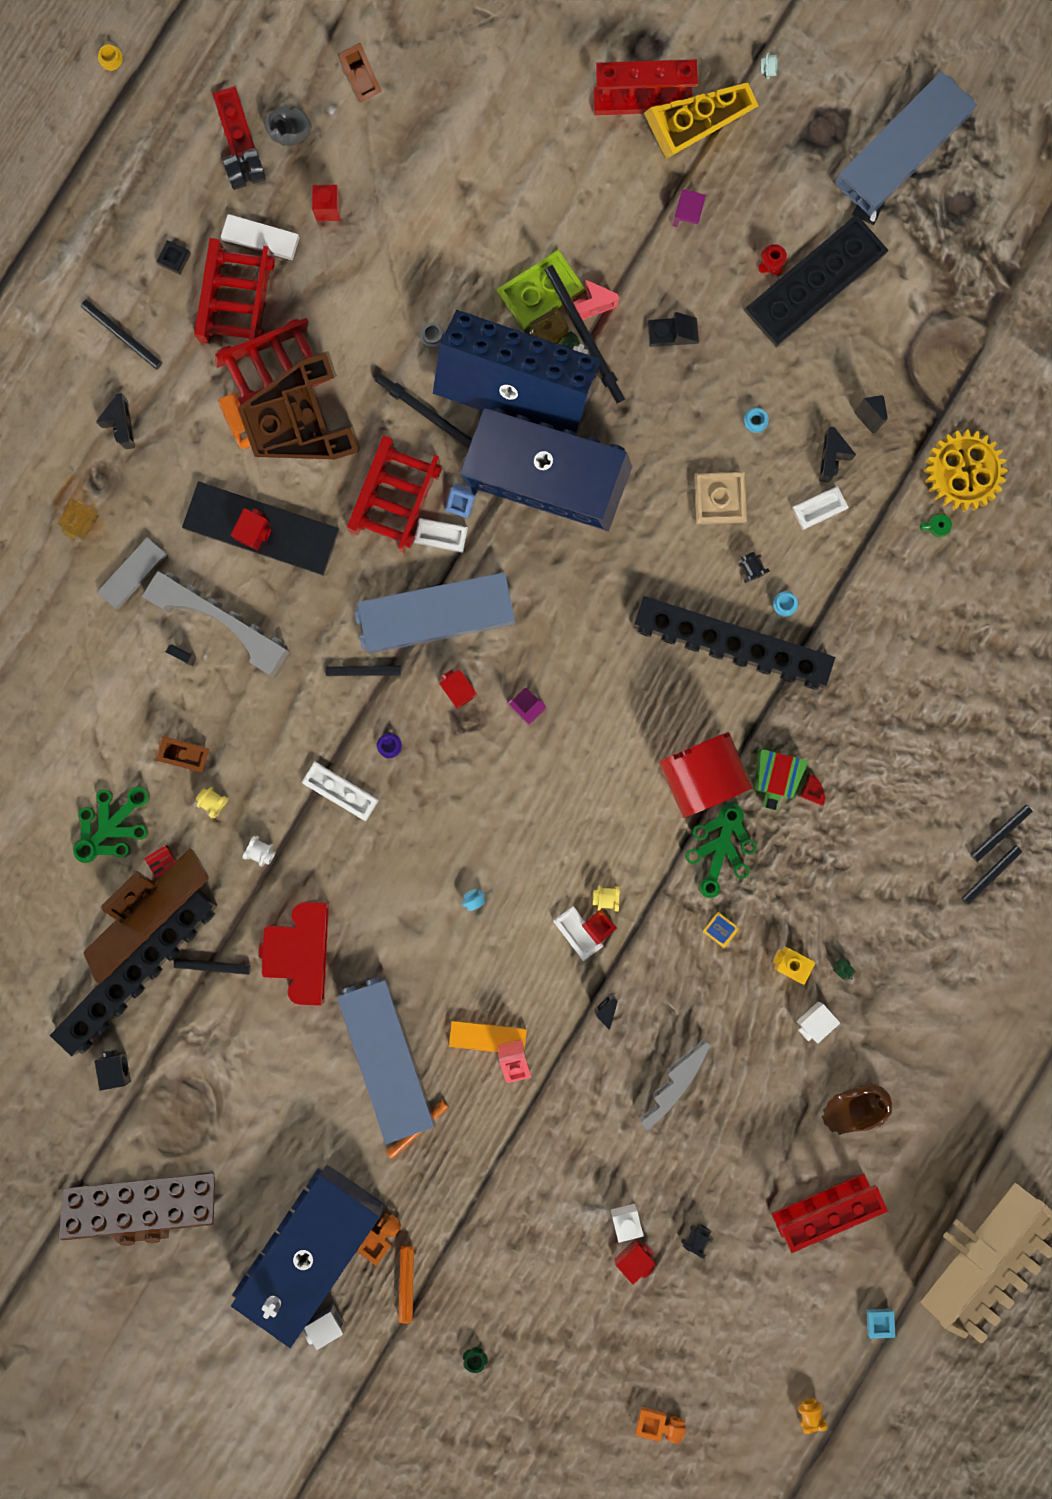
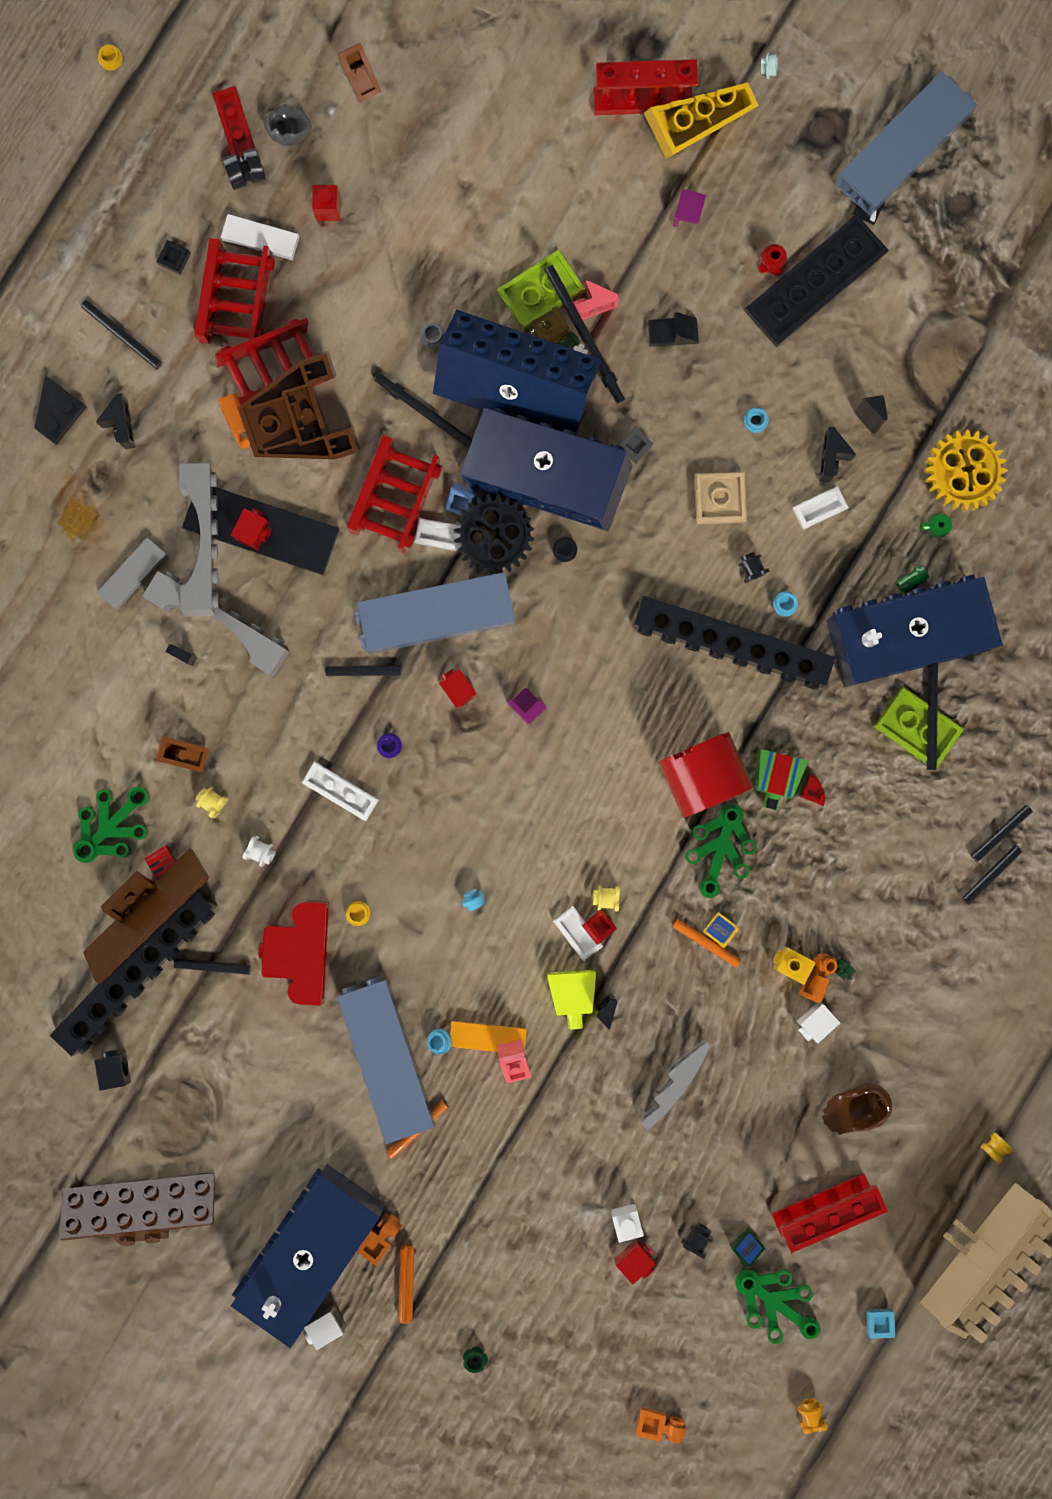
(56, 411): none -> black wing
(199, 594): none -> light grey arch
(358, 913): none -> yellow plate
(439, 1041): none -> medium azure plate
(506, 516): none -> black gear
(565, 549): none -> black plate
(573, 994): none -> neon yellow torso
(636, 445): none -> dark grey plate
(706, 943): none -> orange bar
(747, 1247): none -> slope
(774, 1301): none -> green plant
(817, 983): none -> orange plate
(907, 726): none -> lime tile
(913, 579): none -> green pin
(932, 717): none -> black bar
(945, 624): none -> dark blue piece
(996, 1148): none -> yellow wheel

